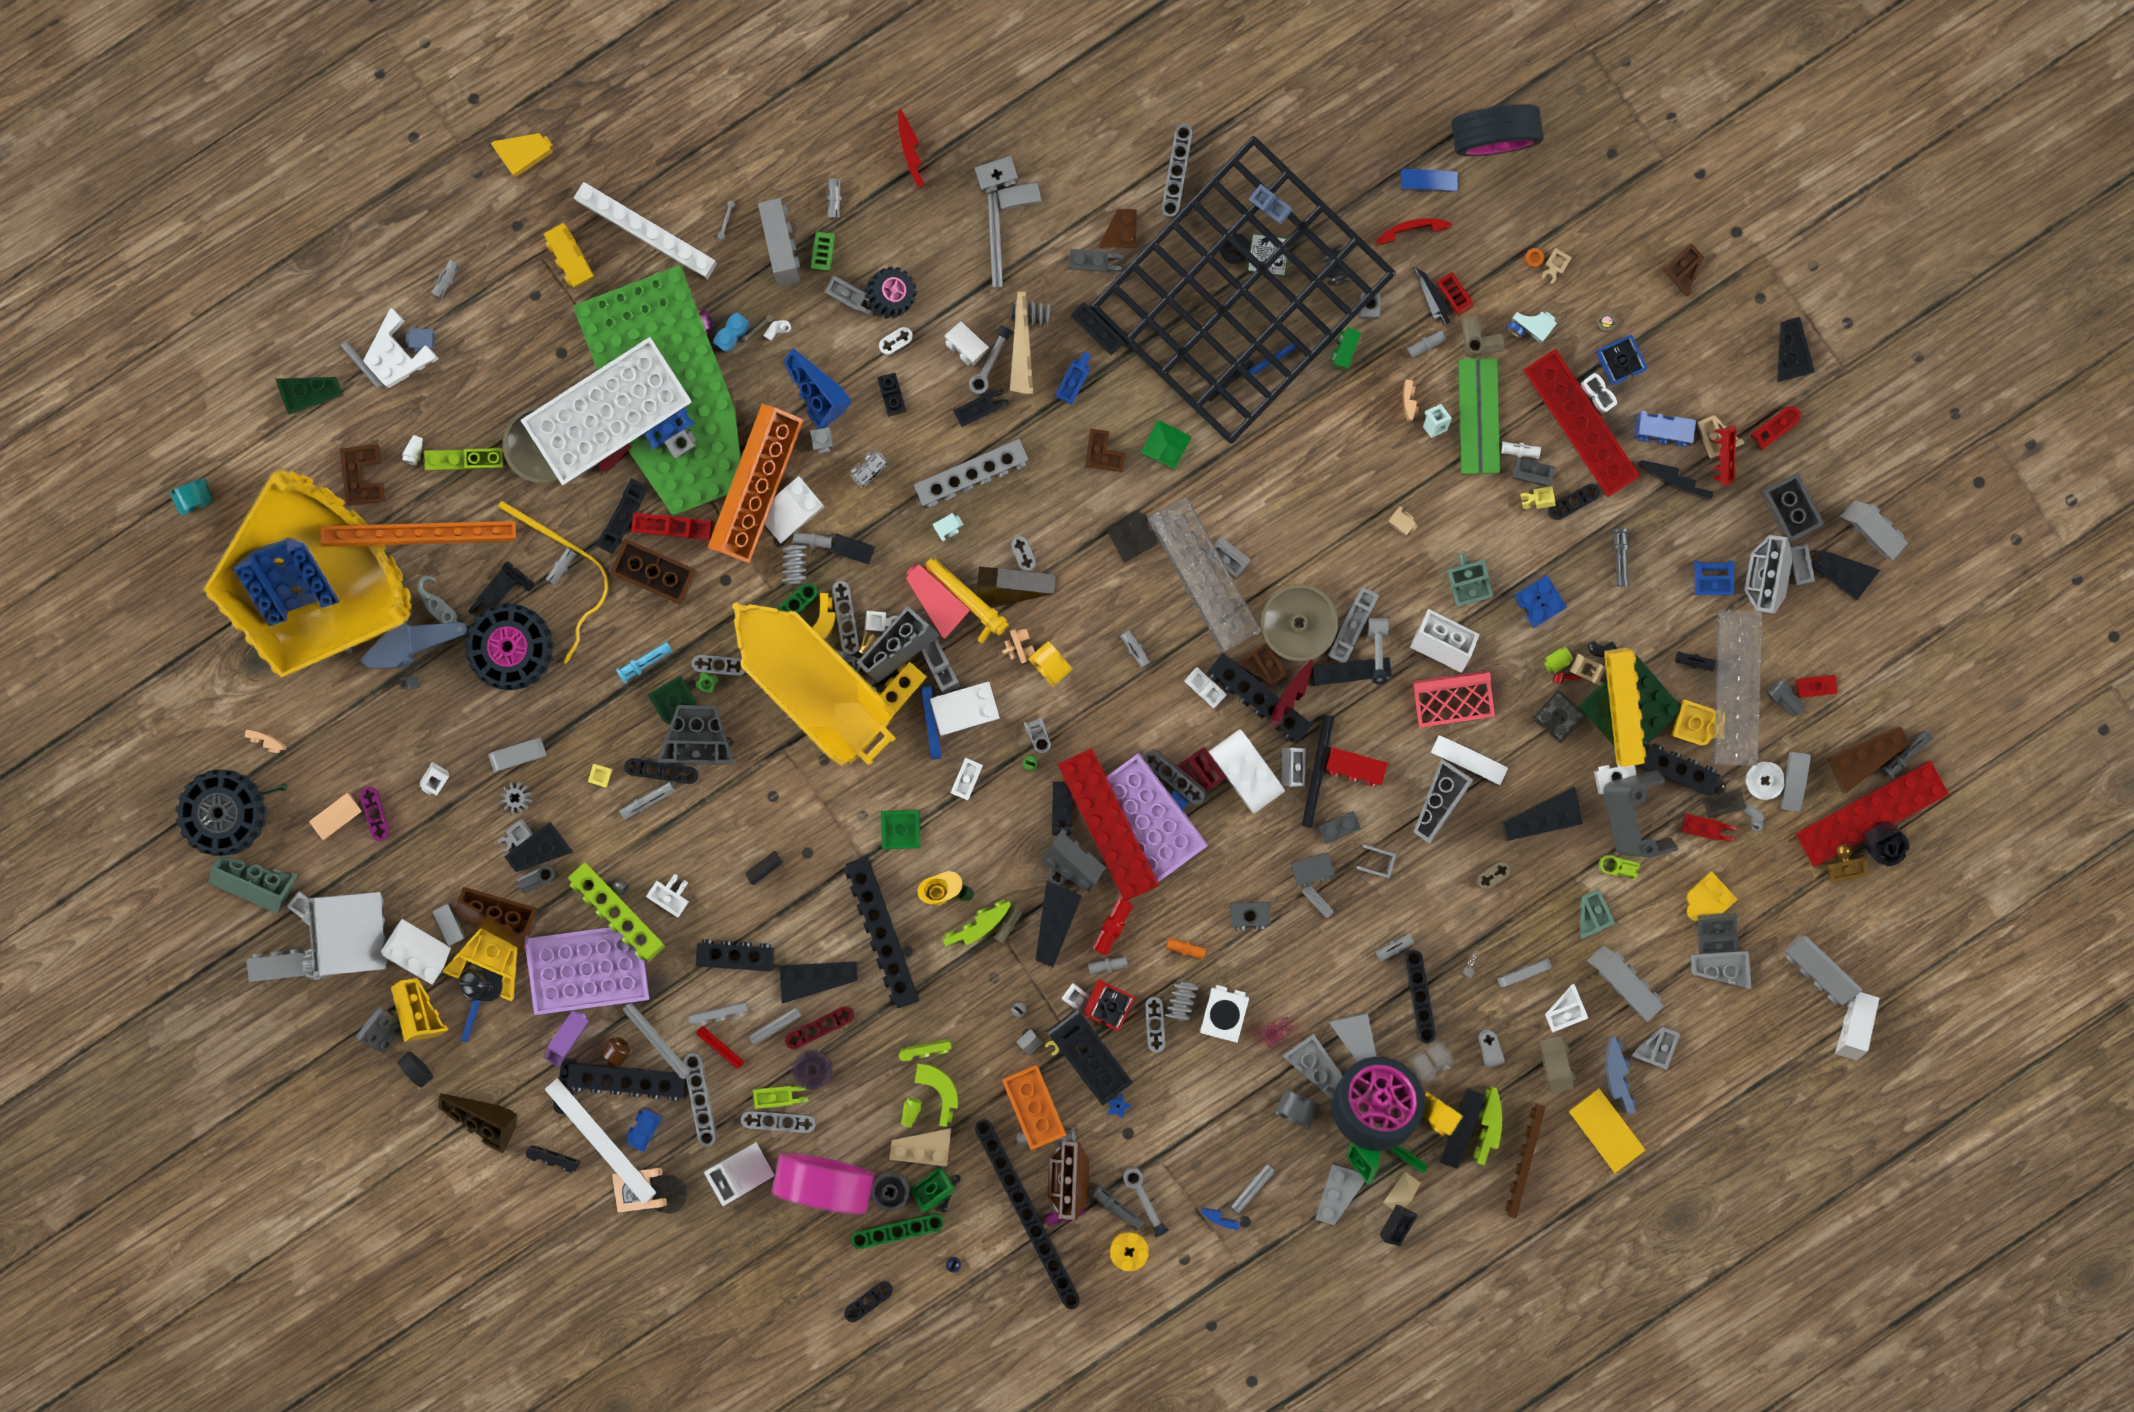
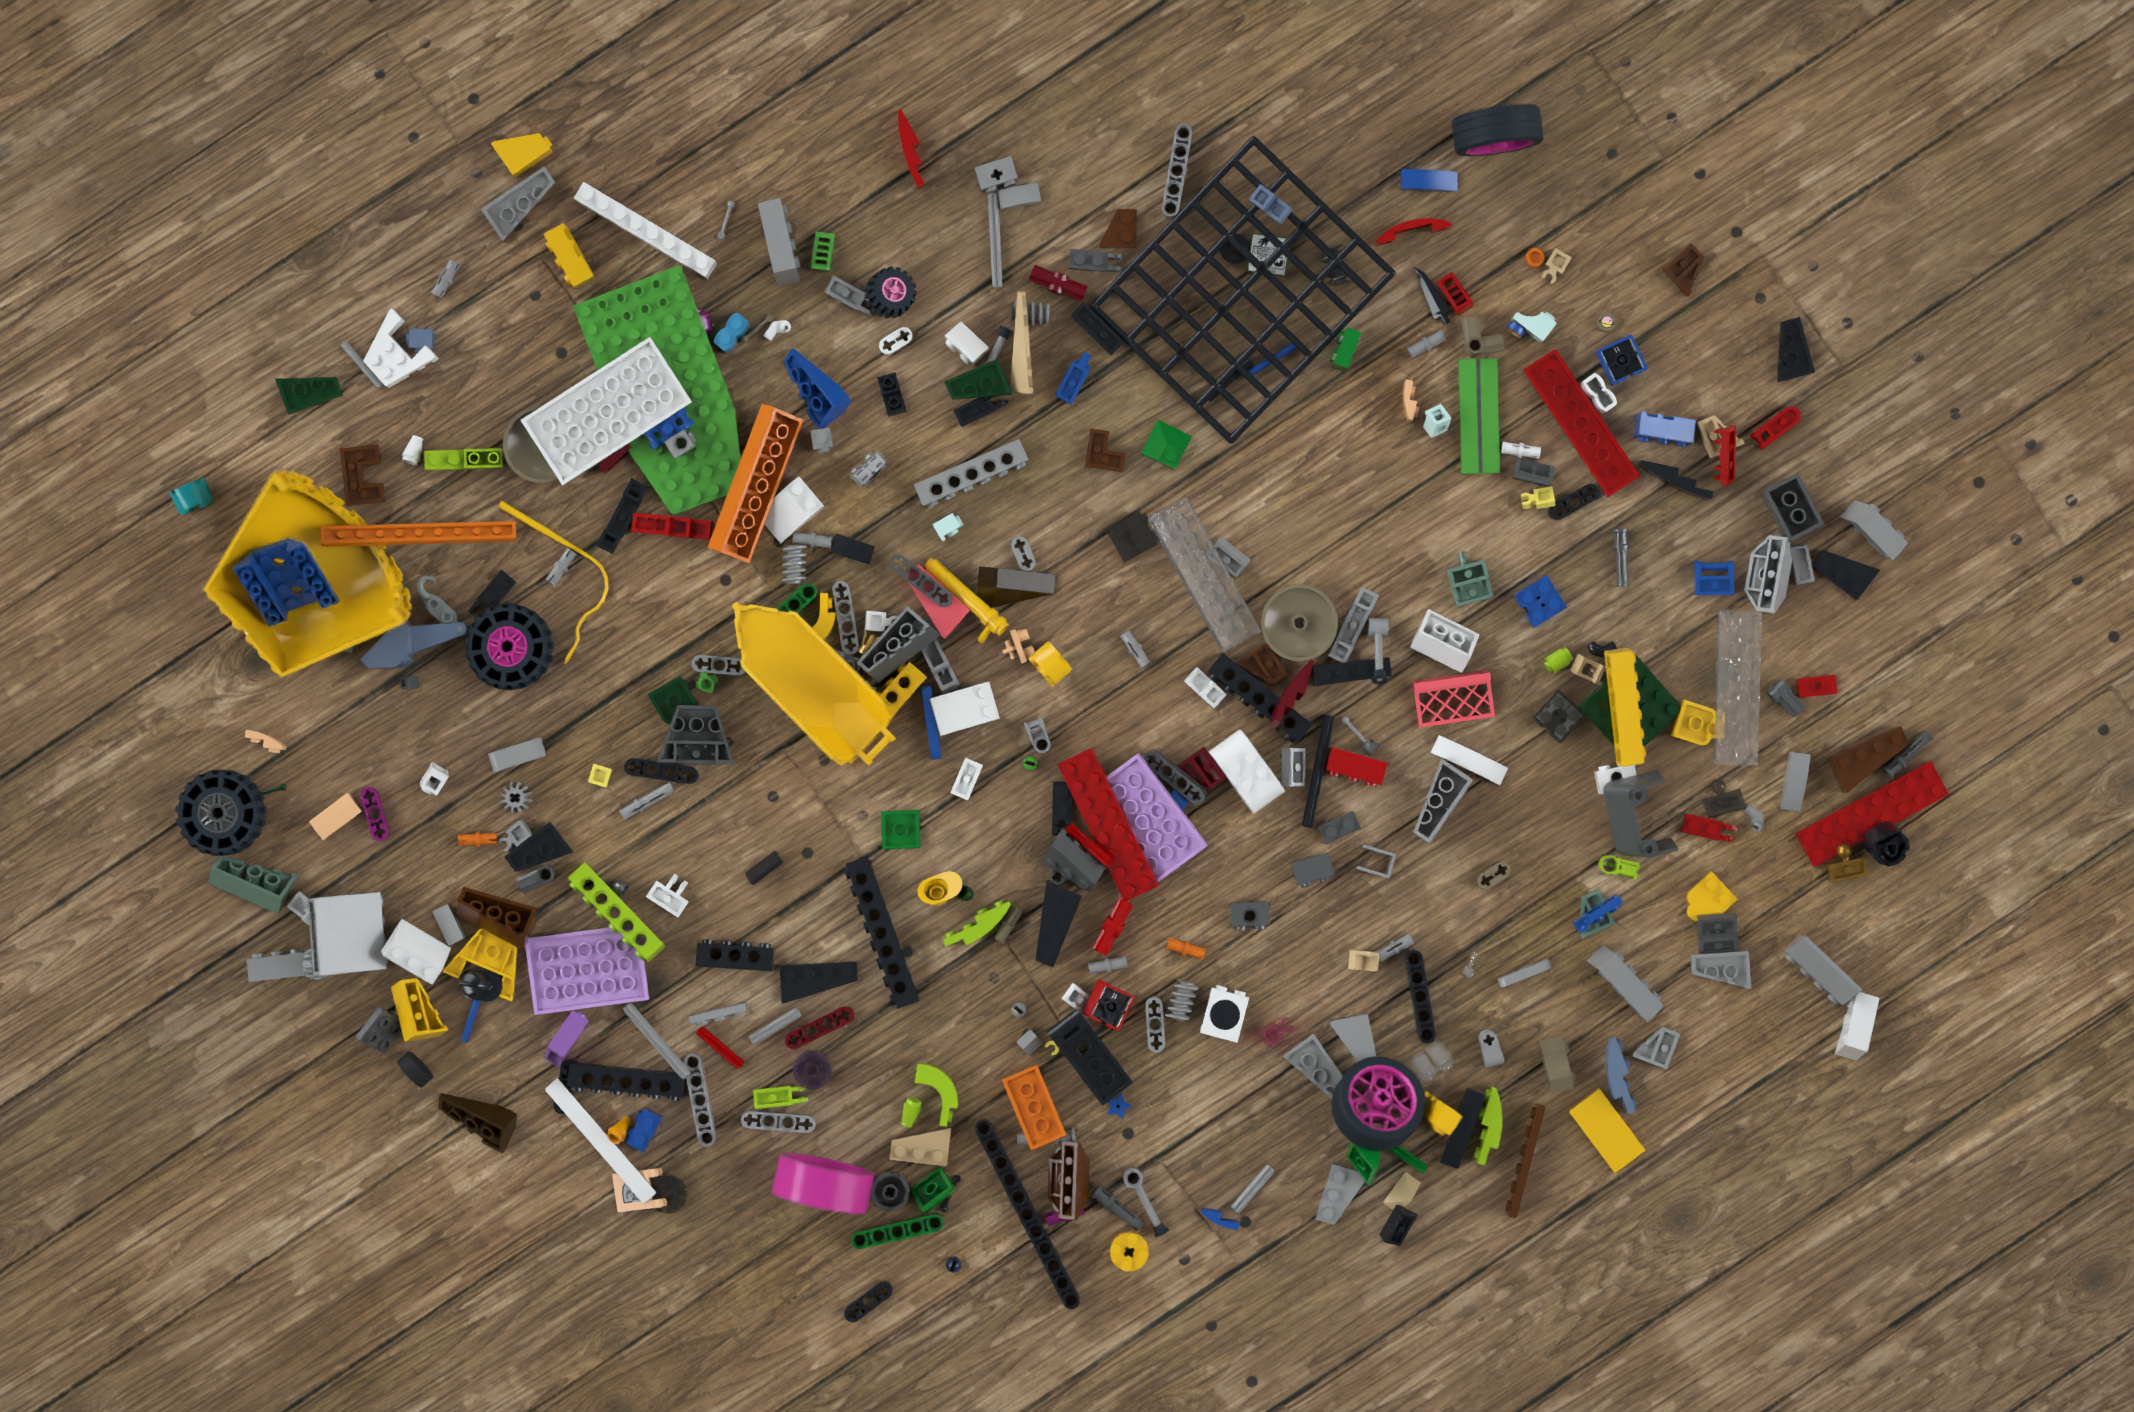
(477, 839): none -> orange pin
(517, 202): none -> light grey wing
(518, 576): black axle -> none
(553, 1158): black hinge -> none
(615, 1051): reddish brown head -> none
(619, 1131): none -> light orange cone
(636, 667): medium azure pin -> none
(649, 560): reddish brown brick -> none
(739, 1174): white slope -> none
(834, 198): light grey pin -> none
(918, 583): none -> dark grey beam
(924, 1050): lime hinge -> none
(979, 382): none -> dark green wing
(1058, 283): none -> dark red piece
(1089, 845): none -> red axle
(1297, 1109): dark grey brick -> none
(1318, 902): light grey axle -> none
(1363, 960): none -> tan panel
(1369, 746): none -> hinge
(1373, 313): light grey brick -> none
(1402, 522): tan brick -> none
(1549, 815): black wedge -> none
(1559, 677): red hand -> none
(1566, 1010): white wing -> none
(1596, 913): none -> blue hinge
(1695, 661): black pin -> none
(1705, 785): black brick -> none
(1775, 780): white plate -> none

